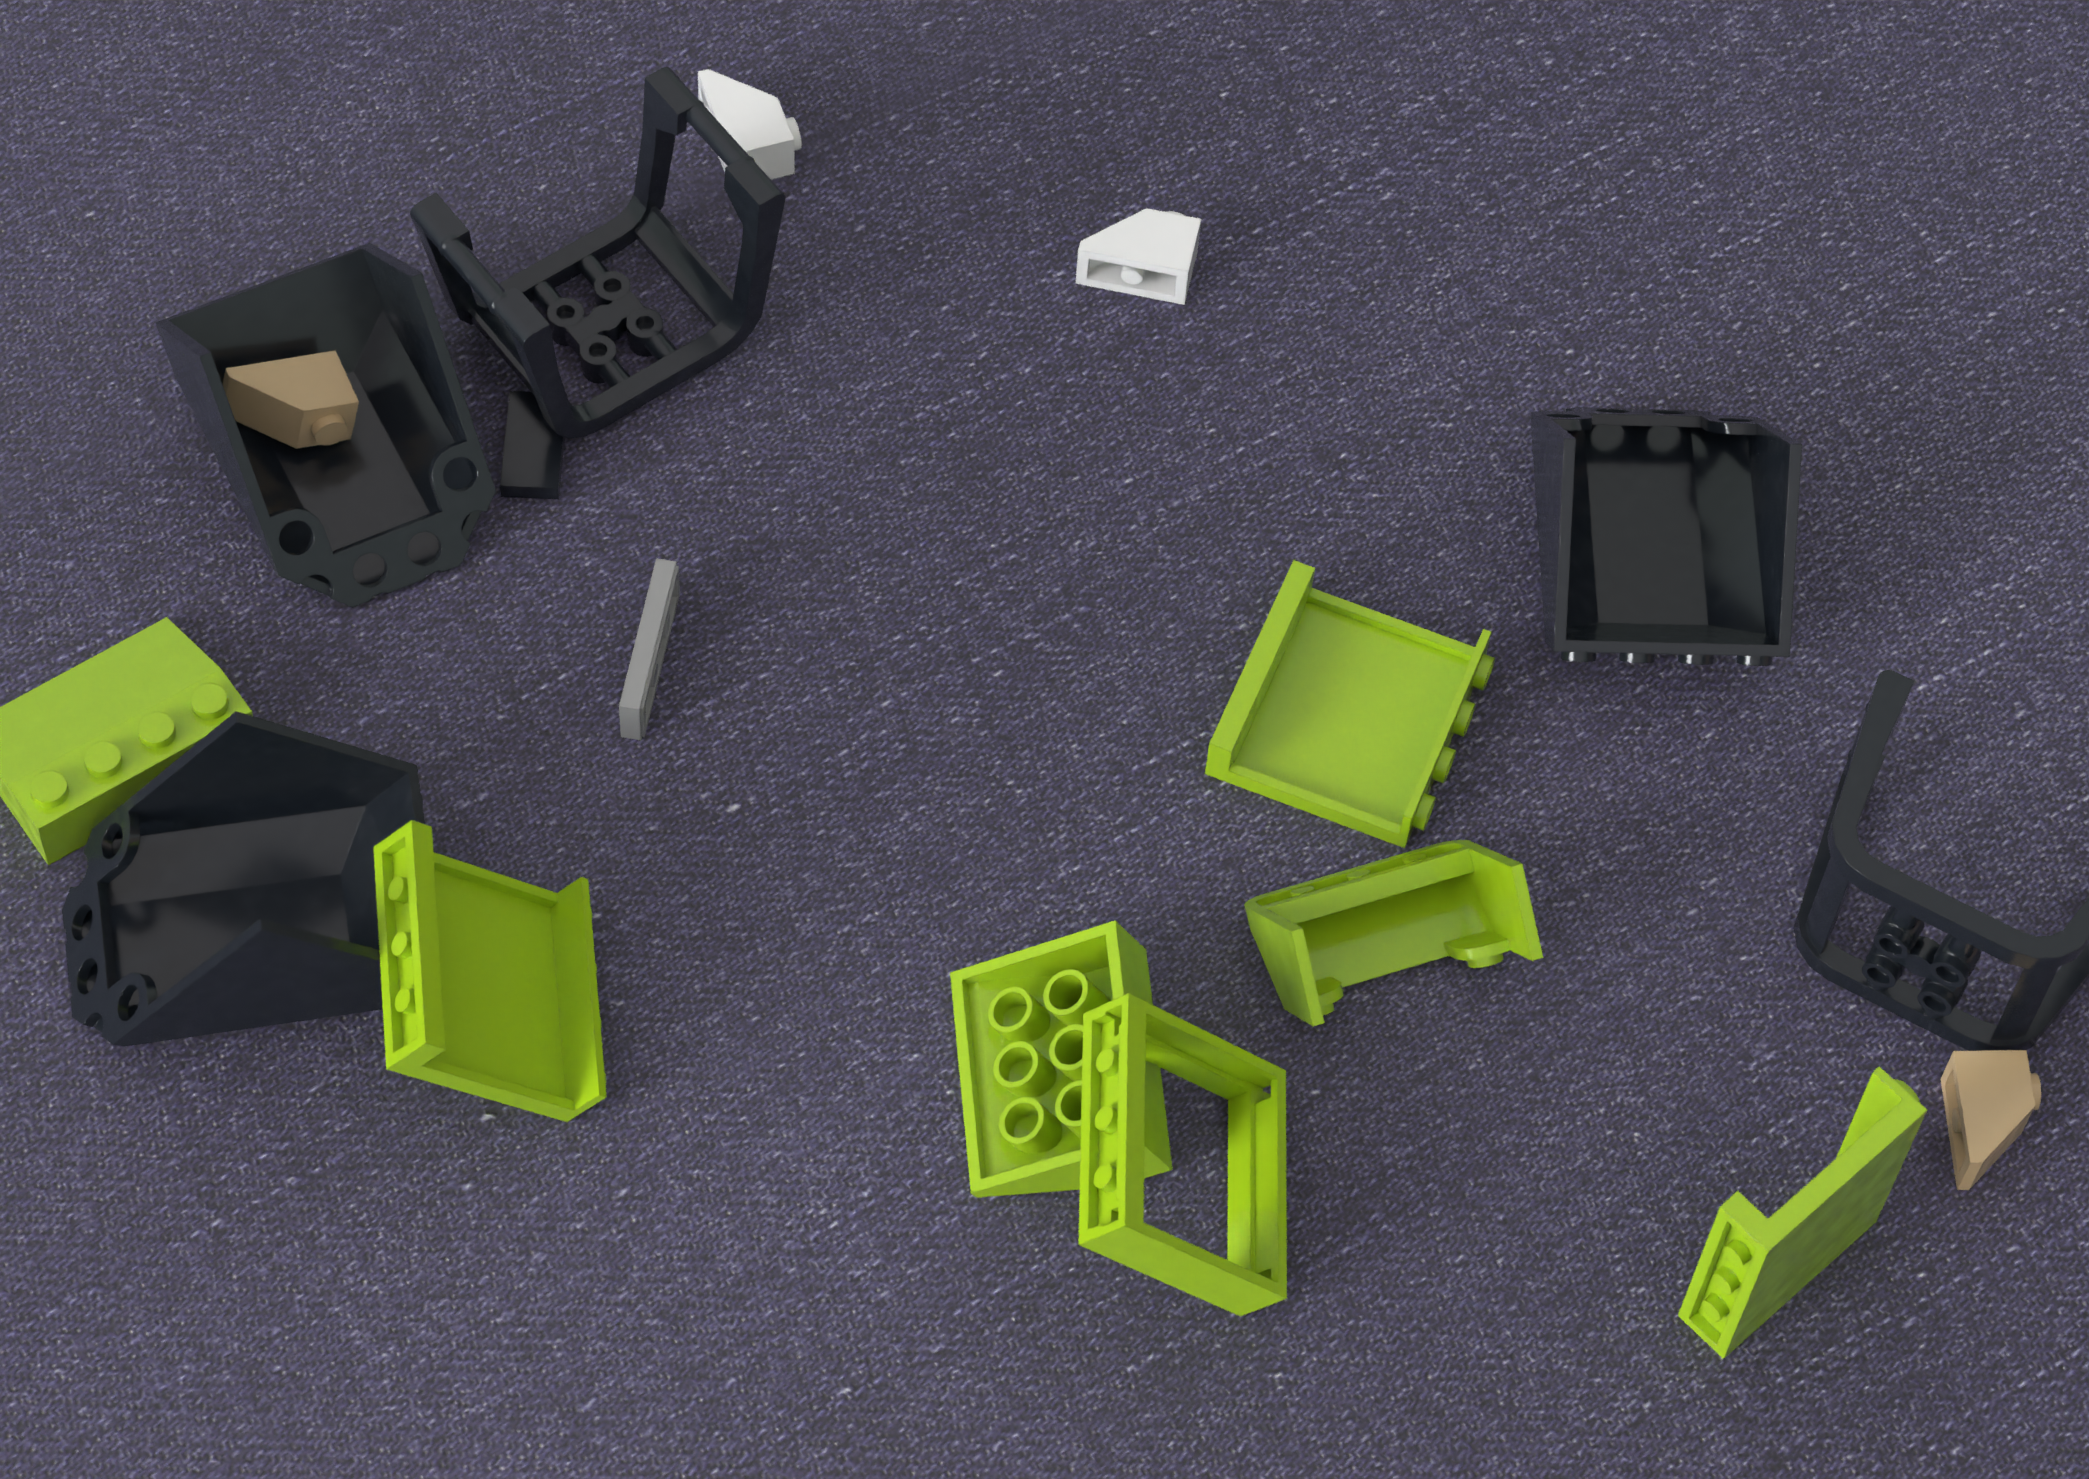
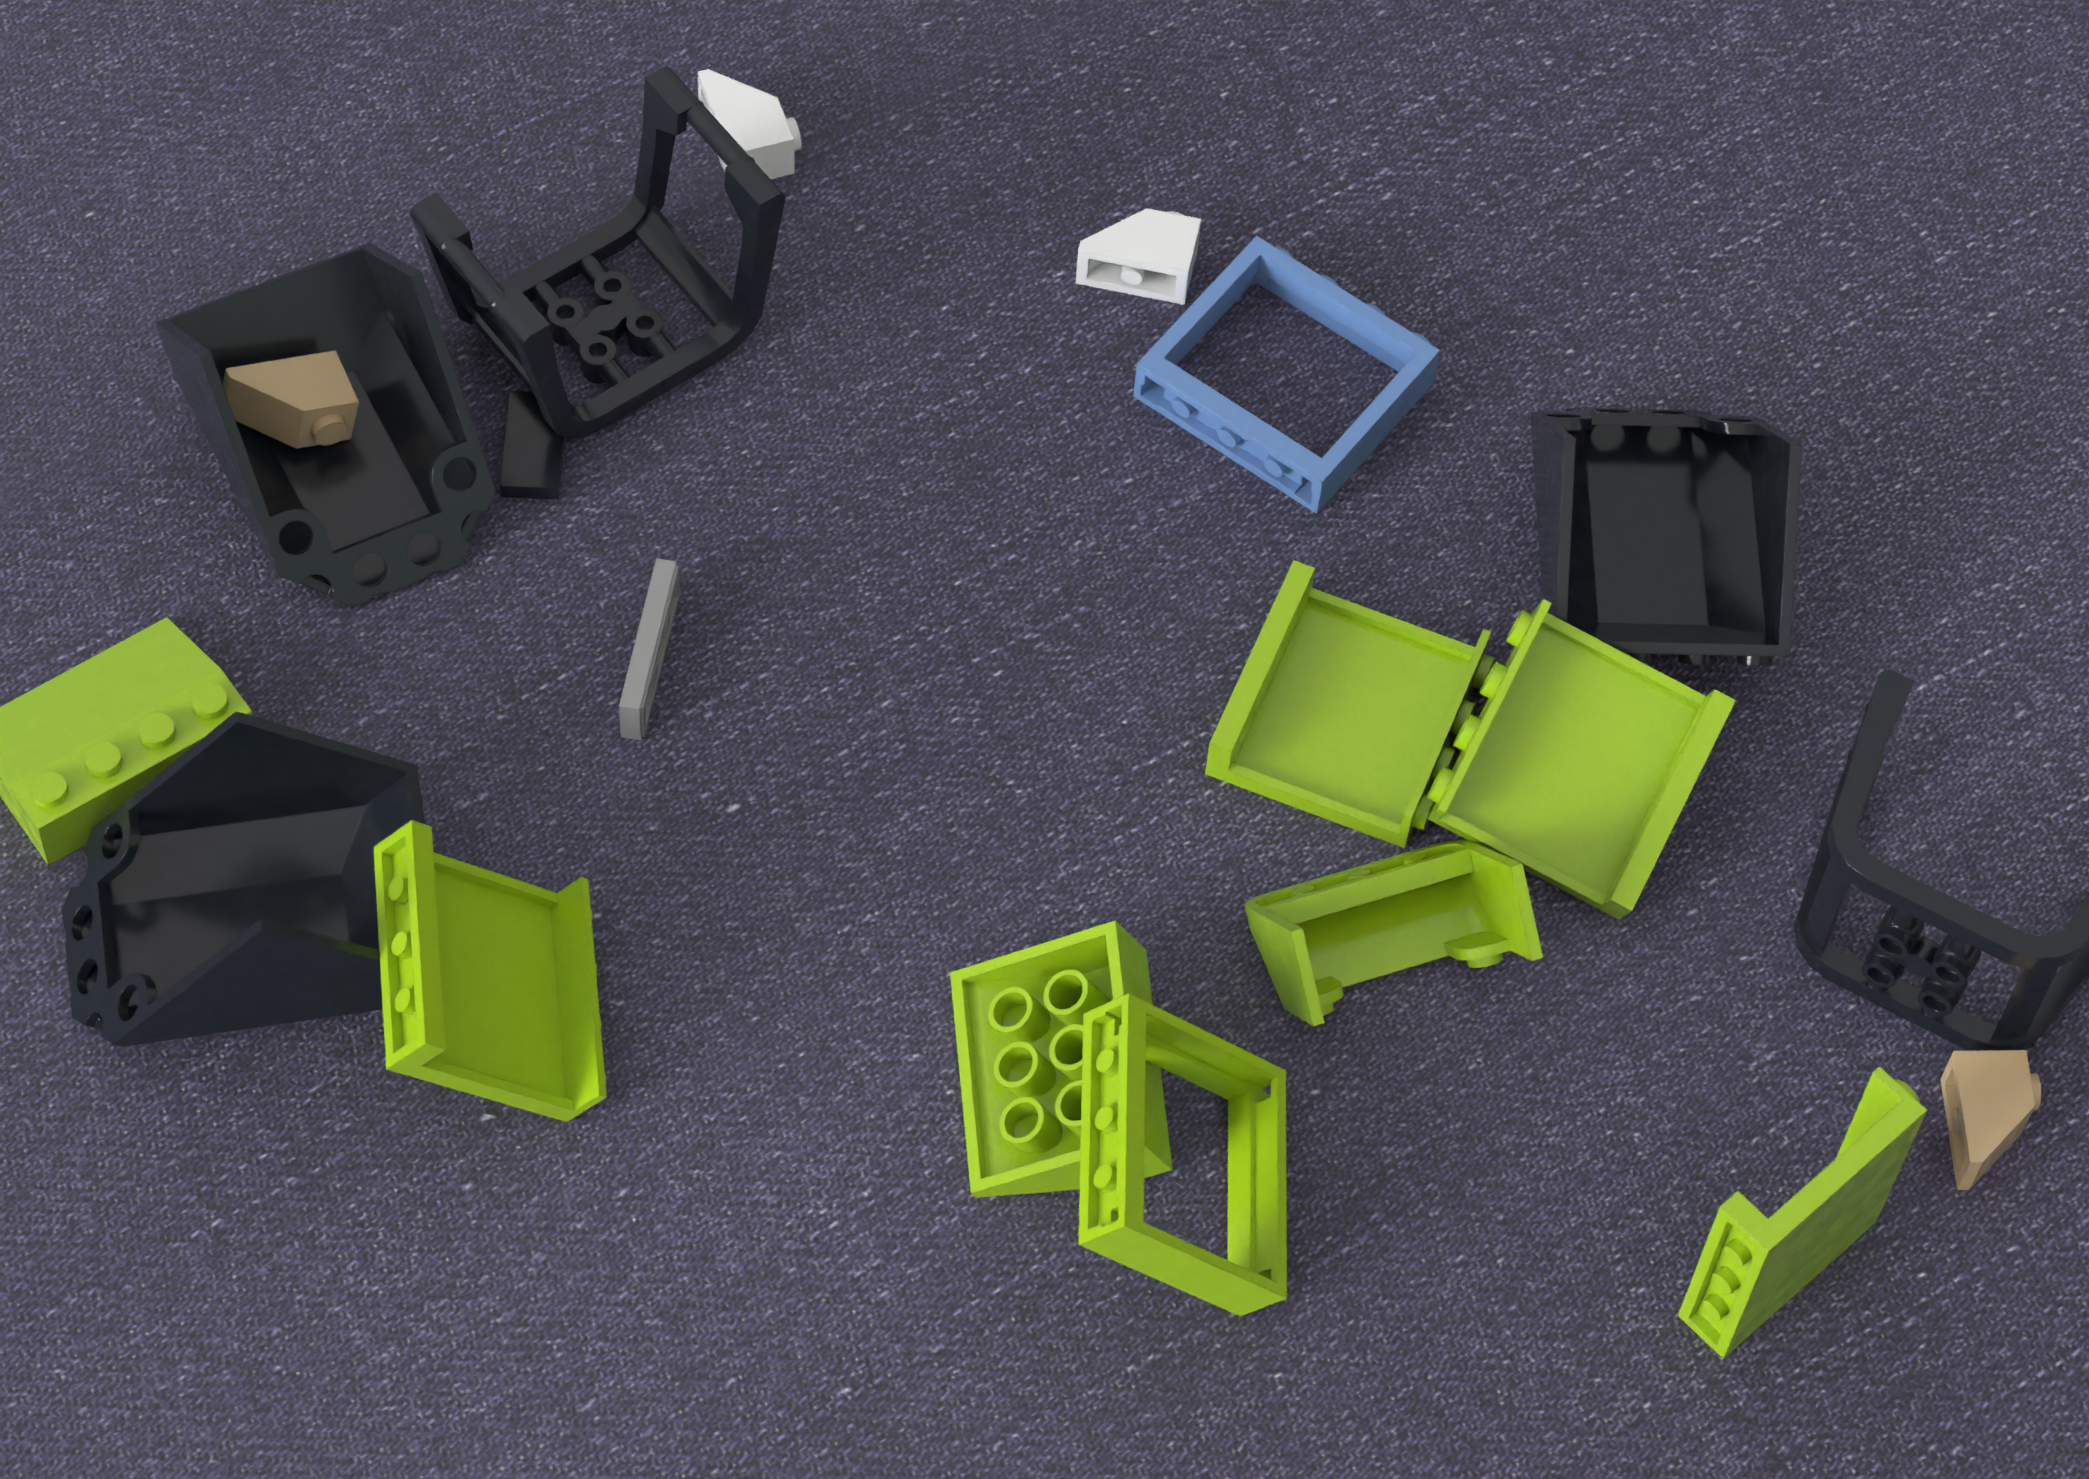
(1246, 437): none -> medium blue window
(1577, 761): none -> lime panel

